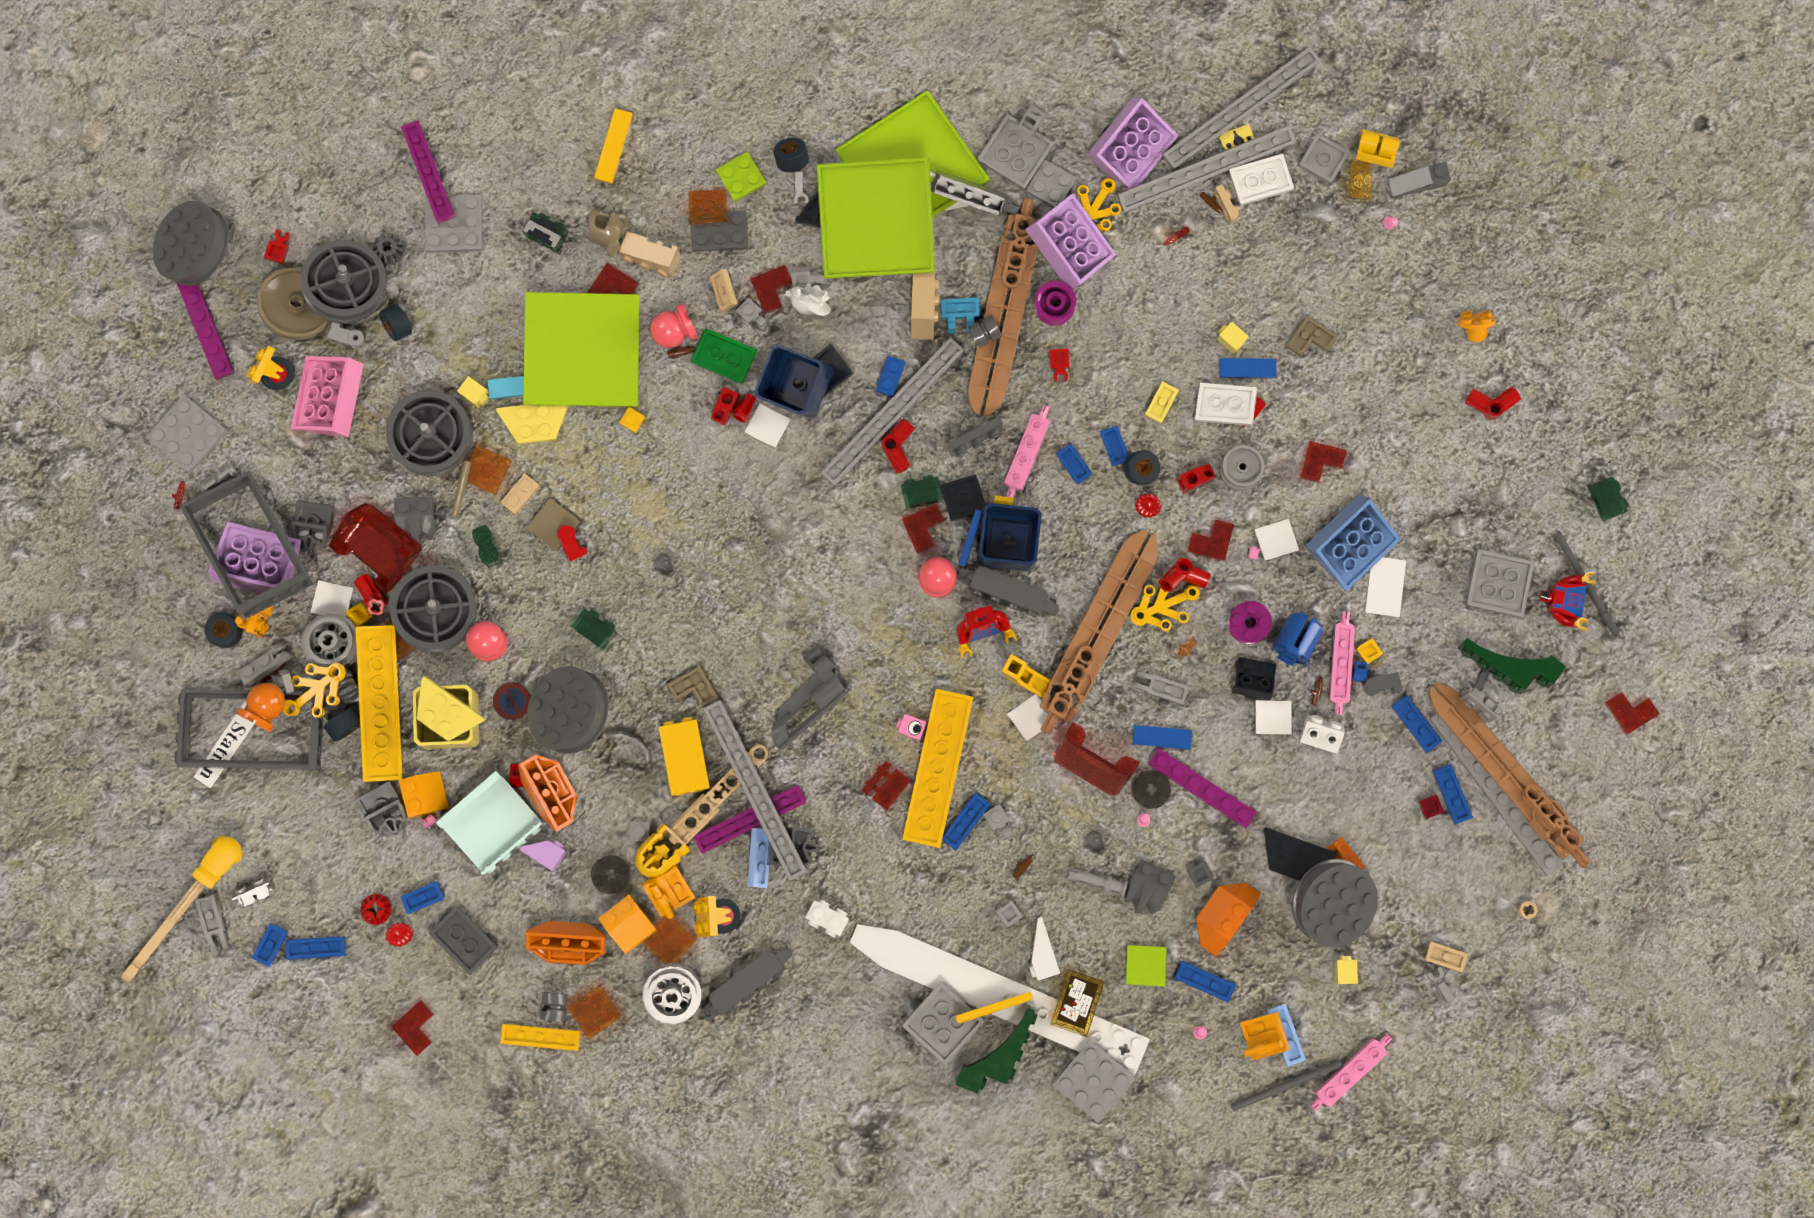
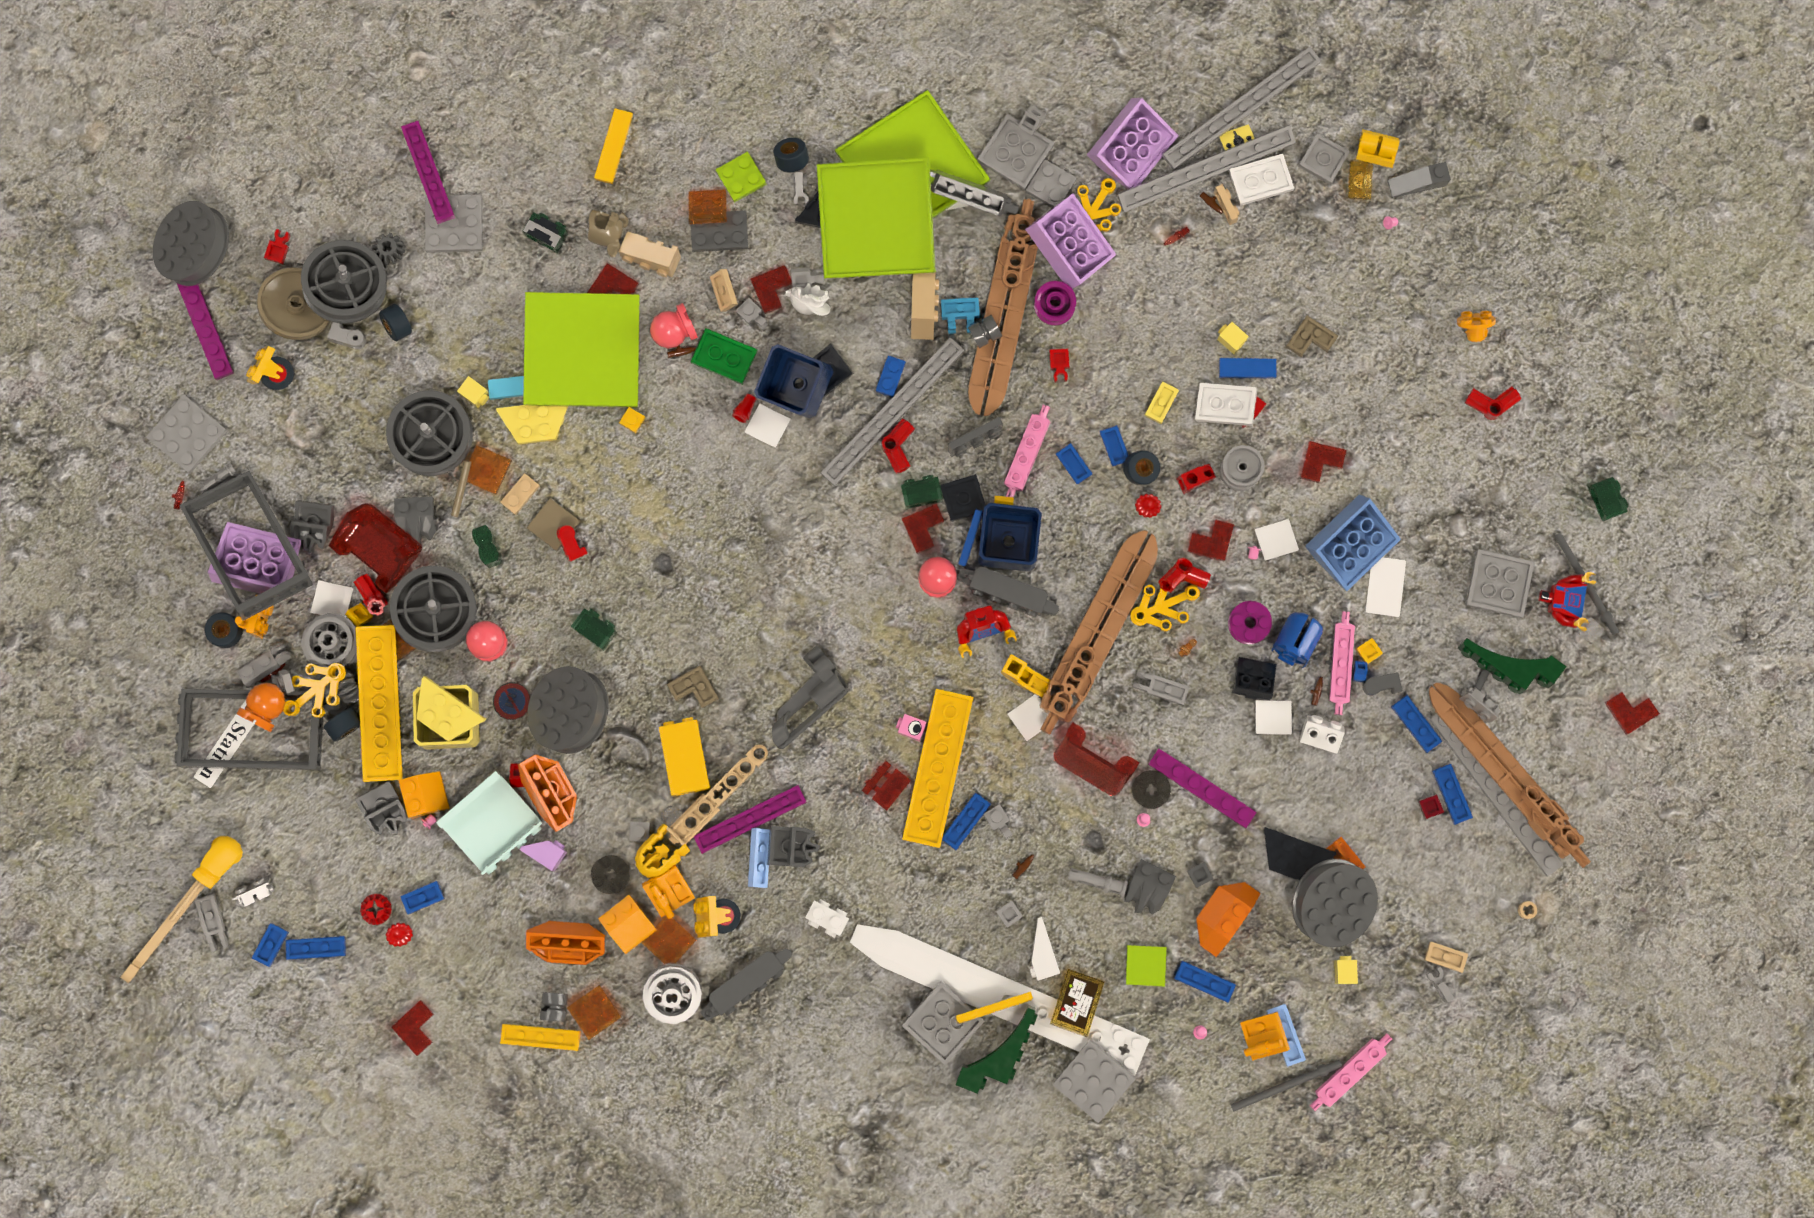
(327, 395): bright pink slope -> none
(463, 940): dark grey plate -> none
(725, 406): red leg -> none
(755, 791): light grey plate -> none
(1162, 737): blue tile -> none

